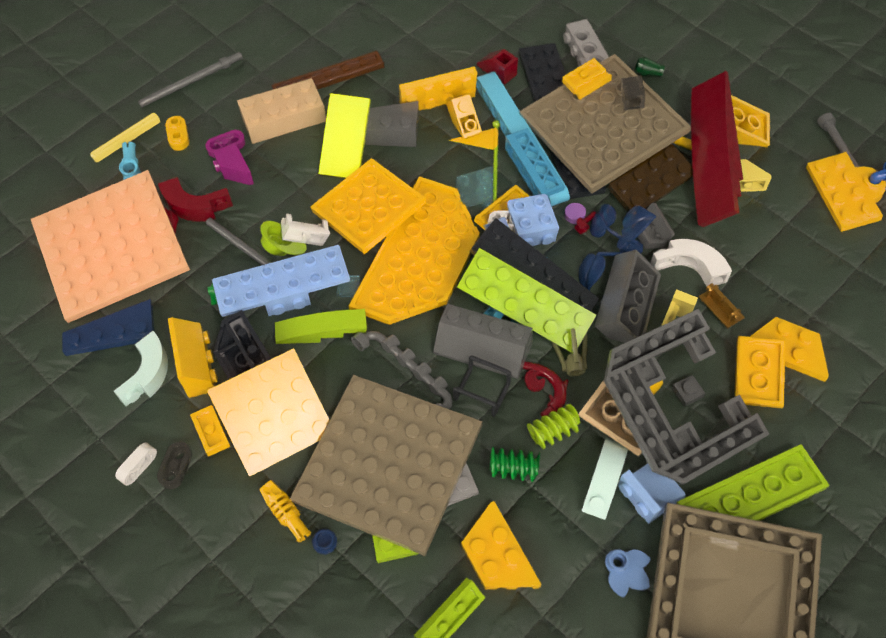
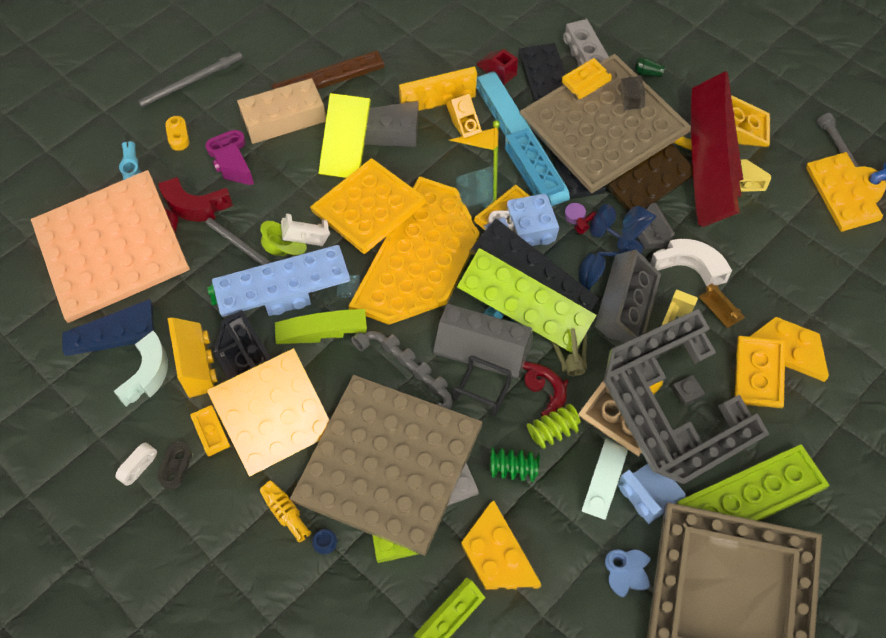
(126, 136): light yellow axle -> none

